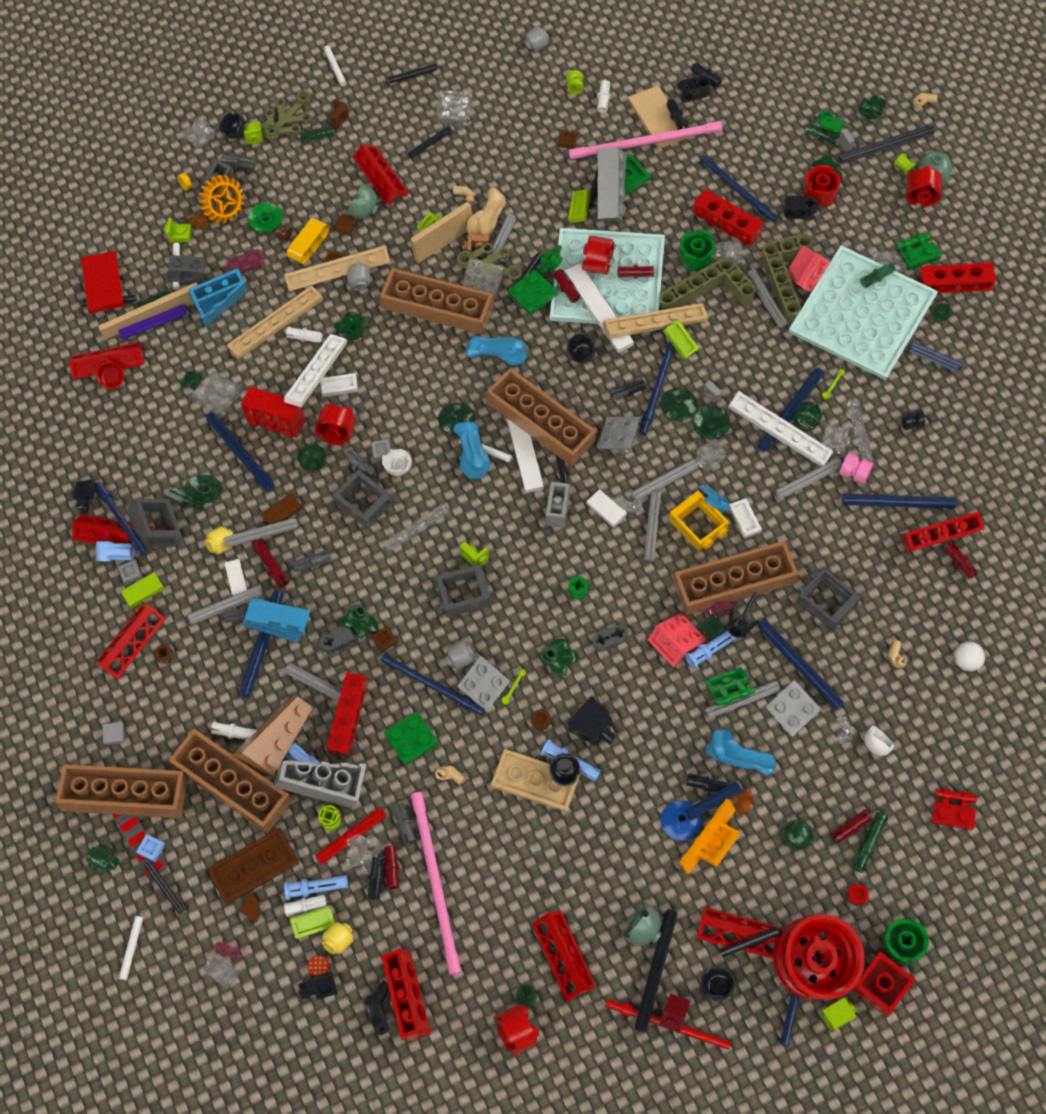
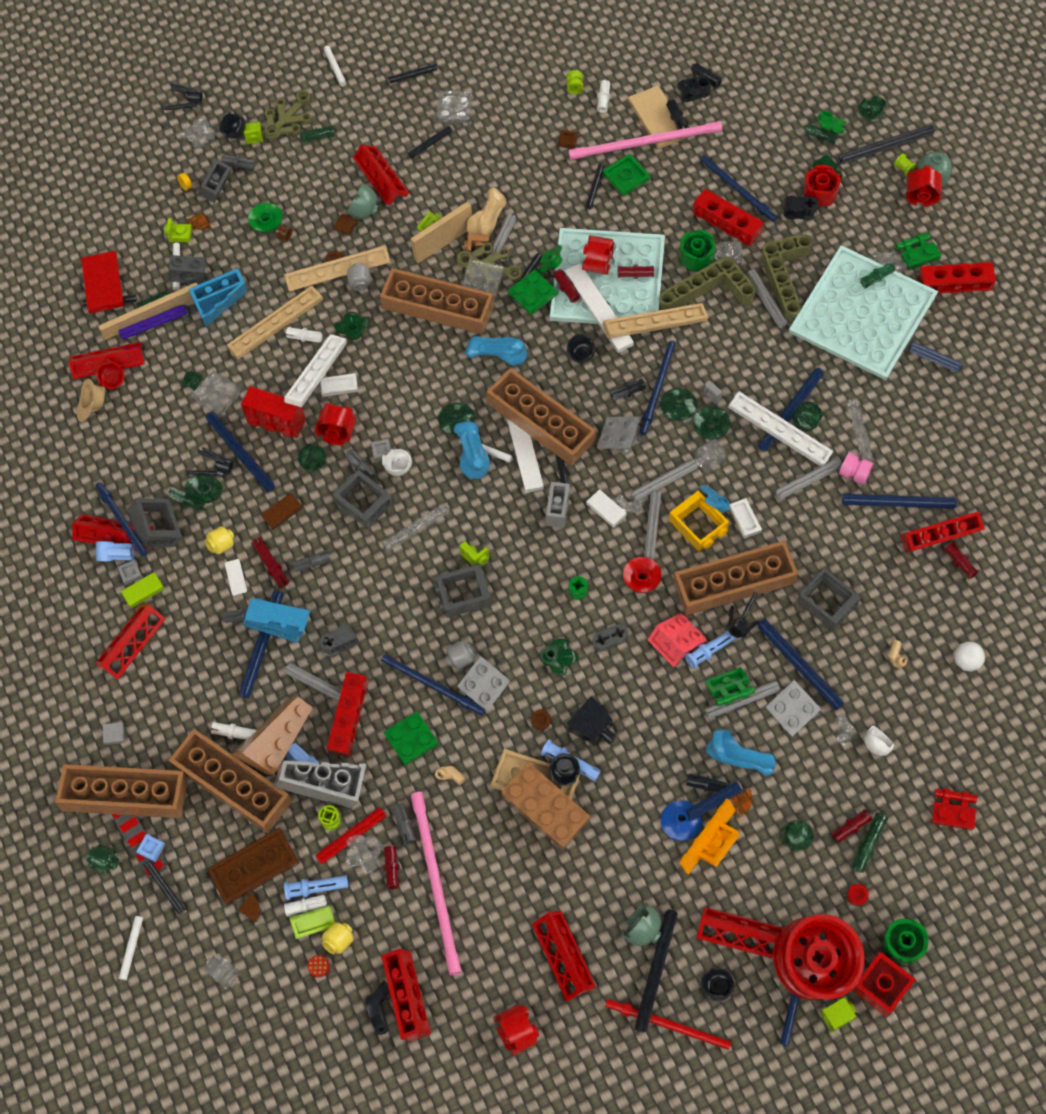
(83, 493): black plate -> none
(90, 400): none -> tan piece
(165, 660): reddish brown bush -> none
(193, 95): none -> black plant
(222, 464): none -> black plant
(224, 183): light orange gear -> none
(224, 605): light grey axle -> none
(228, 951): clear pink tile -> none
(246, 262): clear pink tile -> none
(260, 532): light grey axle -> none
(308, 240): yellow beam -> none
(321, 986): black plate -> none
(339, 114): reddish brown bracket -> none
(360, 622): dark green plate -> none
(376, 877): black axle -> none
(384, 639): reddish brown tile -> none
(461, 190): tan arm -> none
(505, 700): lime hinge -> none
(526, 988): clear green plate -> none
(536, 39): light grey head -> none
(545, 806): none -> medium nougat brick
(579, 206): lime tile -> none
(611, 183): light grey wedge -> none
(642, 567): none -> red dish
(674, 1013): dark red brick -> none
(680, 339): lime tile -> none
(711, 628): clear green plate -> none
(718, 606): clear pink tile -> none
(750, 941): black bar -> none
(807, 268): coral bracket -> none
(825, 395): lime hinge -> none
(836, 438): clear brick -> none
(846, 140): light grey tile -> none
(913, 419): black wheel -> none
(923, 98): tan arm -> none
(942, 307): clear green plate -> none

